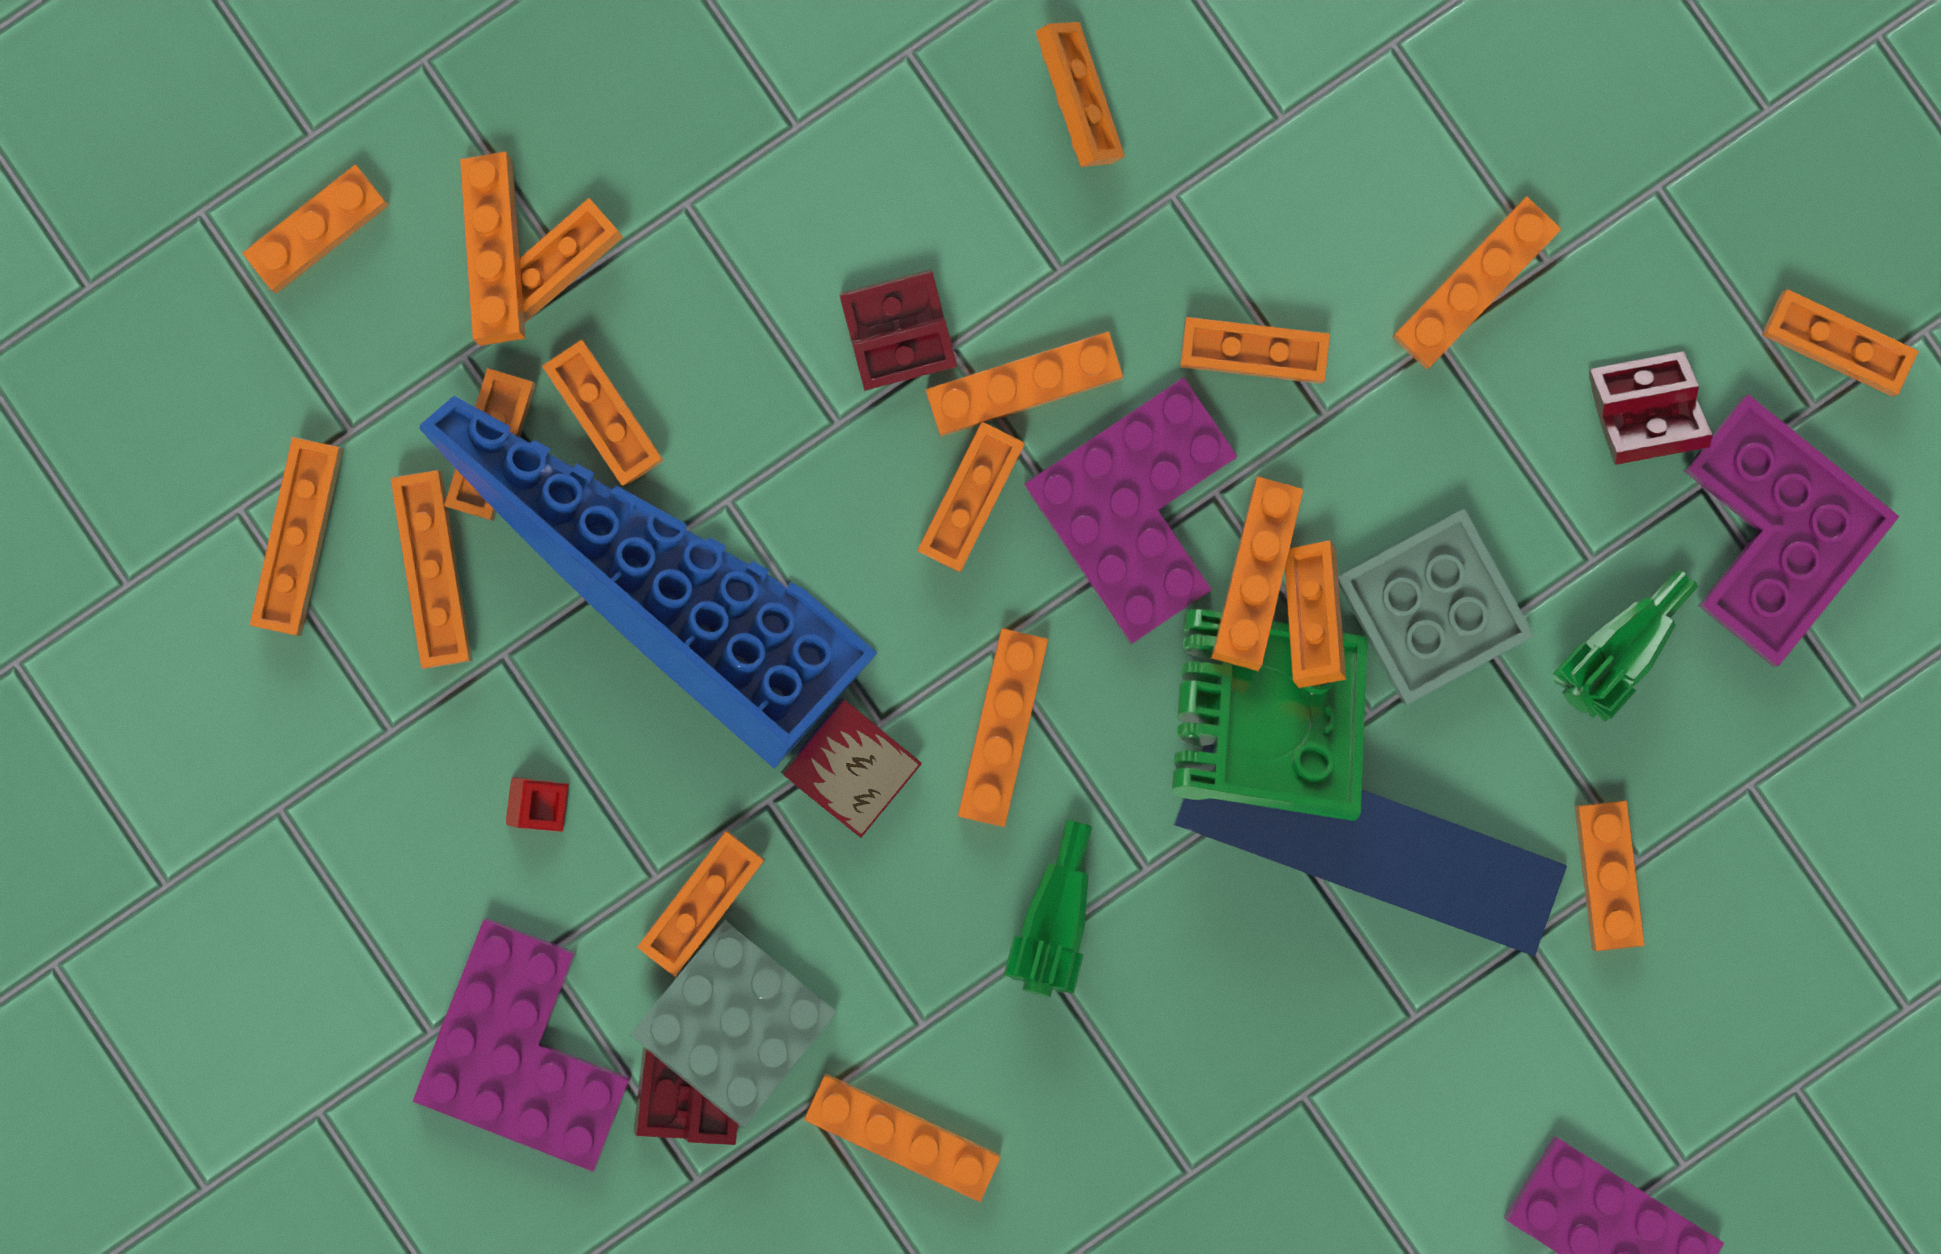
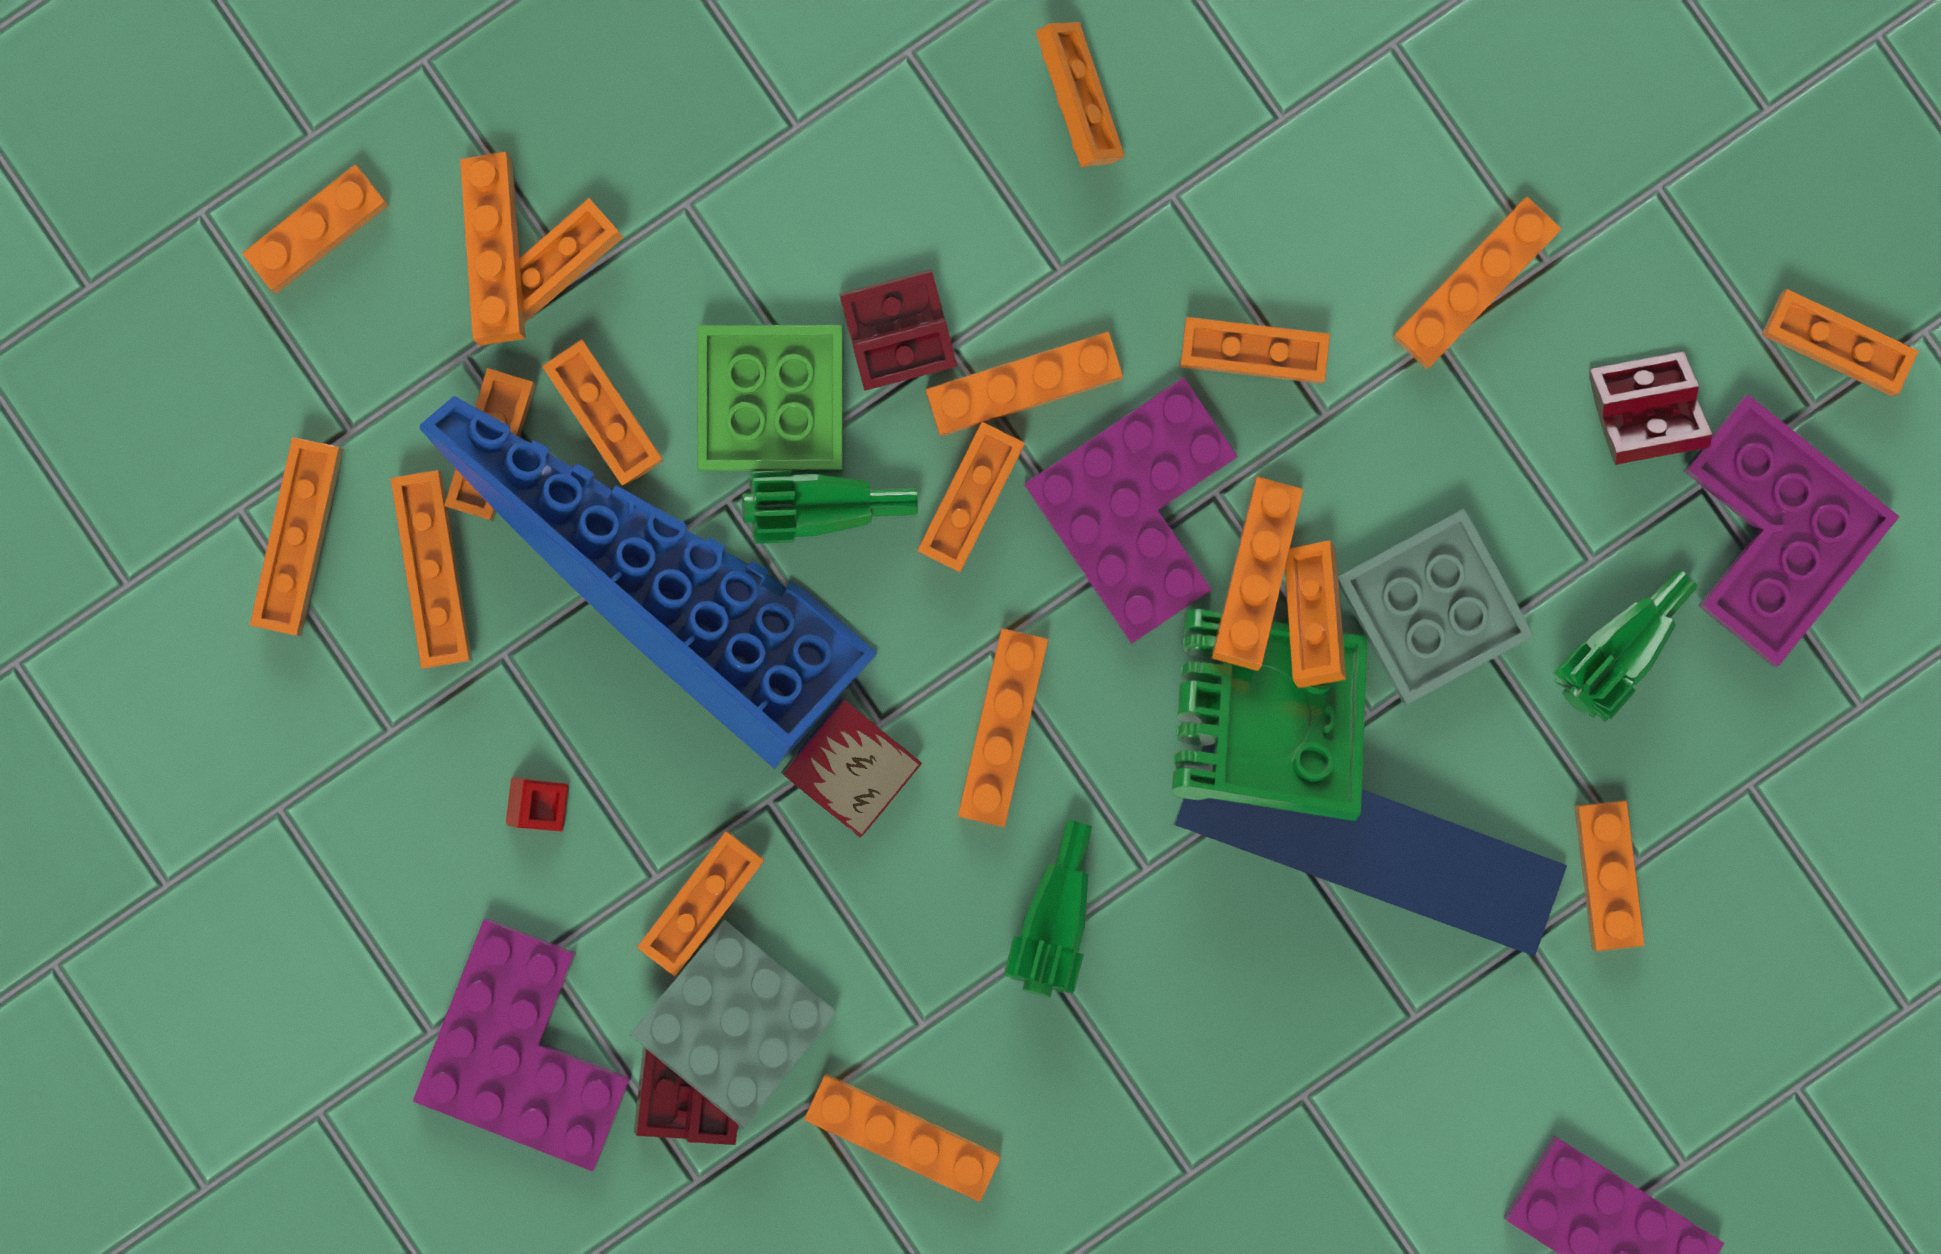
(769, 398): none -> bright green plate
(816, 505): none -> green piece

